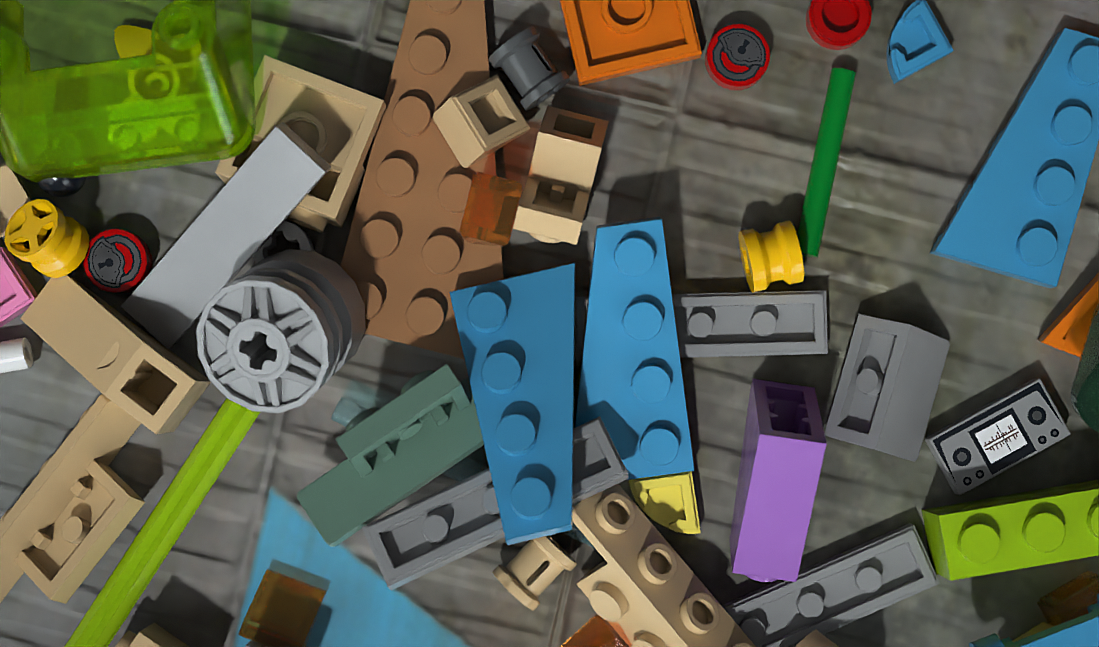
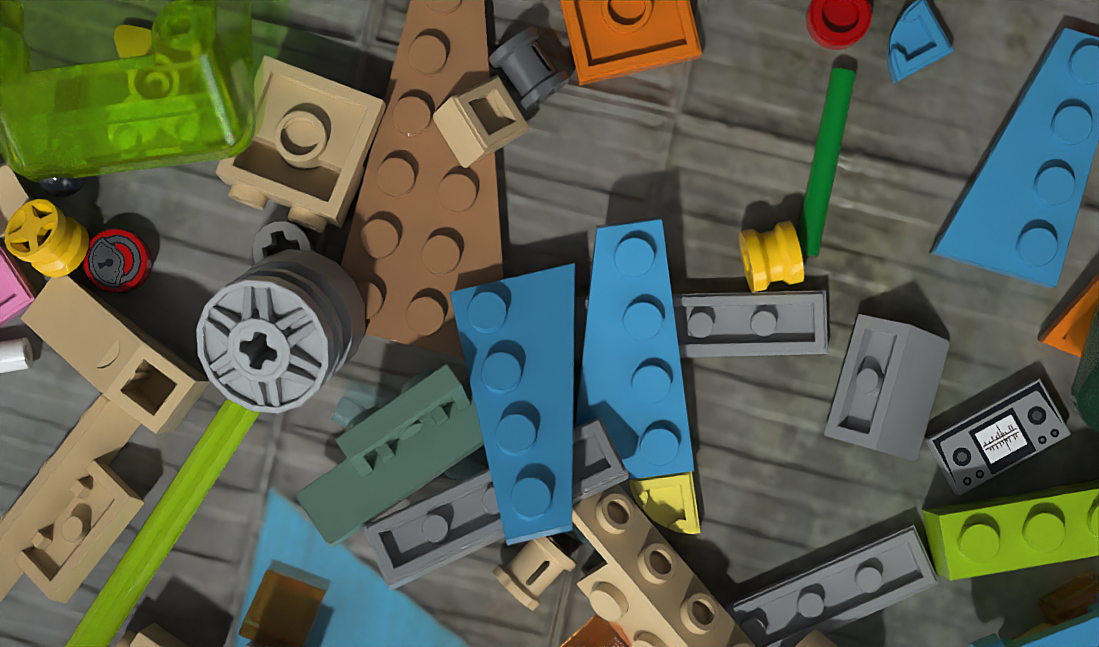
(226, 234): light grey tile -> none
(490, 210): clear orange slope -> none
(560, 176): tan brick -> none
(737, 57): tile -> none
(776, 481): medium lavender slope -> none

